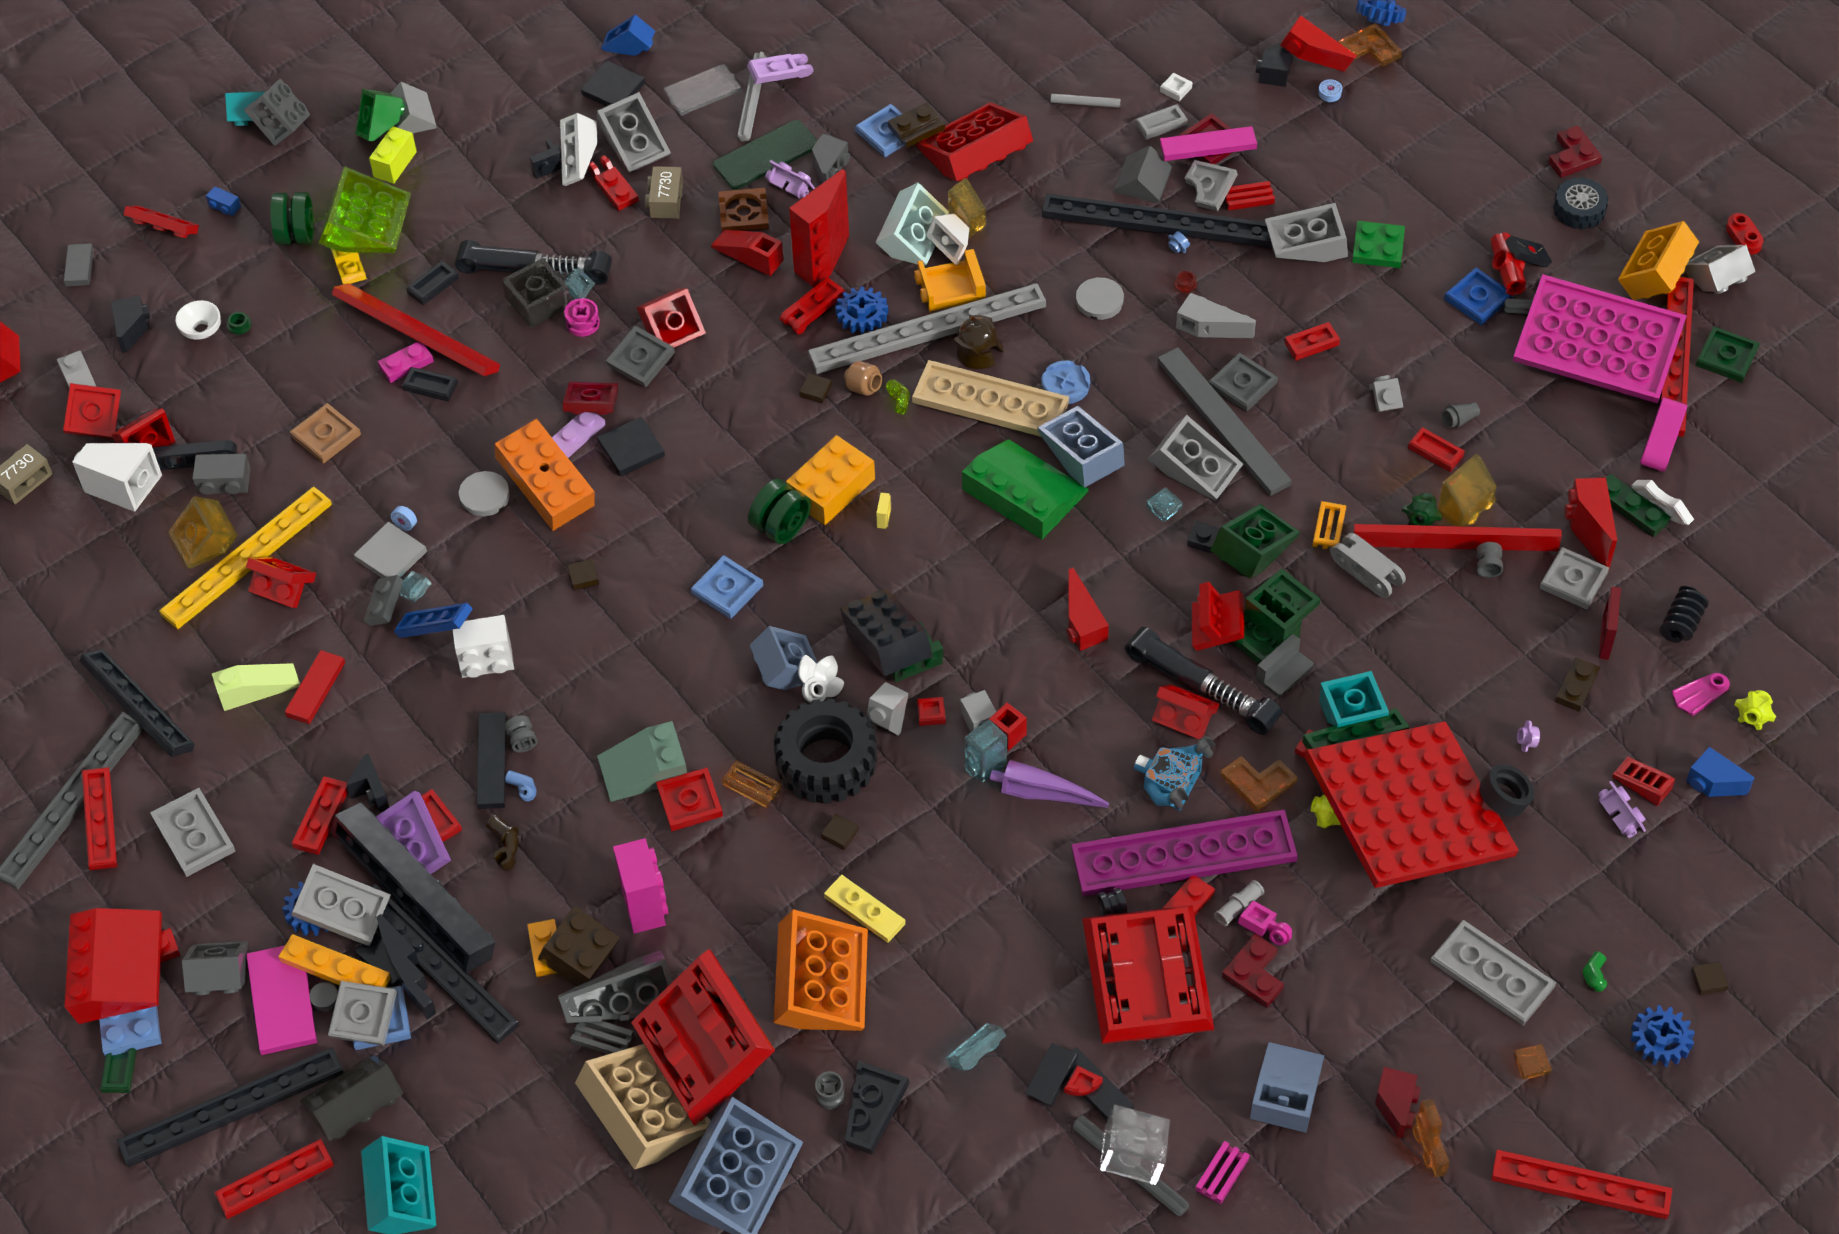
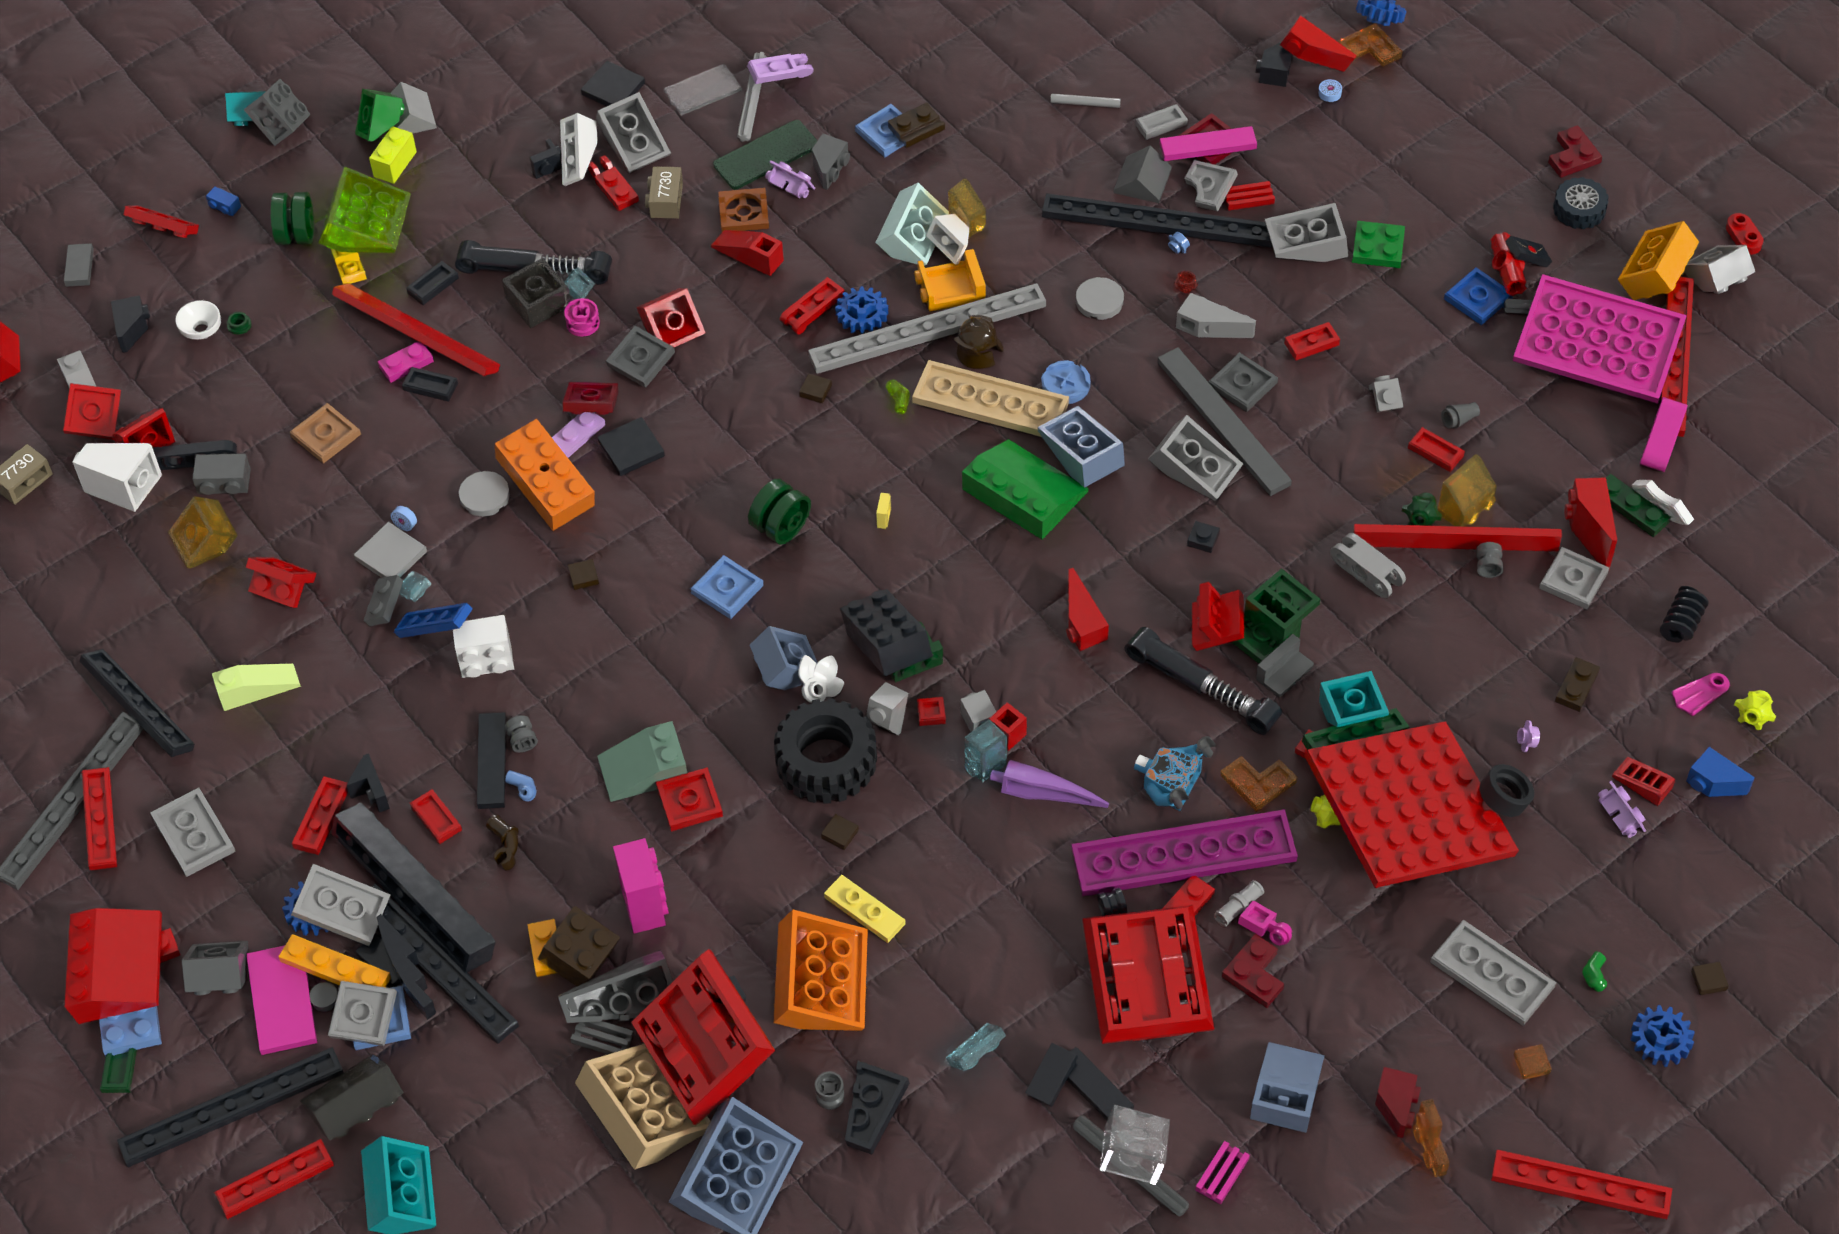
(233, 566): yellow tile -> none
(315, 687): red tile -> none
(415, 829): medium lavender wing -> none
(629, 37): blue slope -> none
(739, 784): clear orange tile -> none
(820, 229): red slope -> none
(833, 478): light orange brick -> none
(863, 378): medium nougat head -> none
(976, 141): red slope -> none
(1082, 1082): red tile -> none
(1164, 504): clear light blue plate -> none
(1176, 87): white tile -> none
(1184, 710): red bracket -> none
(1253, 540): dark green slope -> none
(1326, 542): light orange tile -> none
(1609, 623): dark red tile -> none
(1727, 354): dark green tile -> none

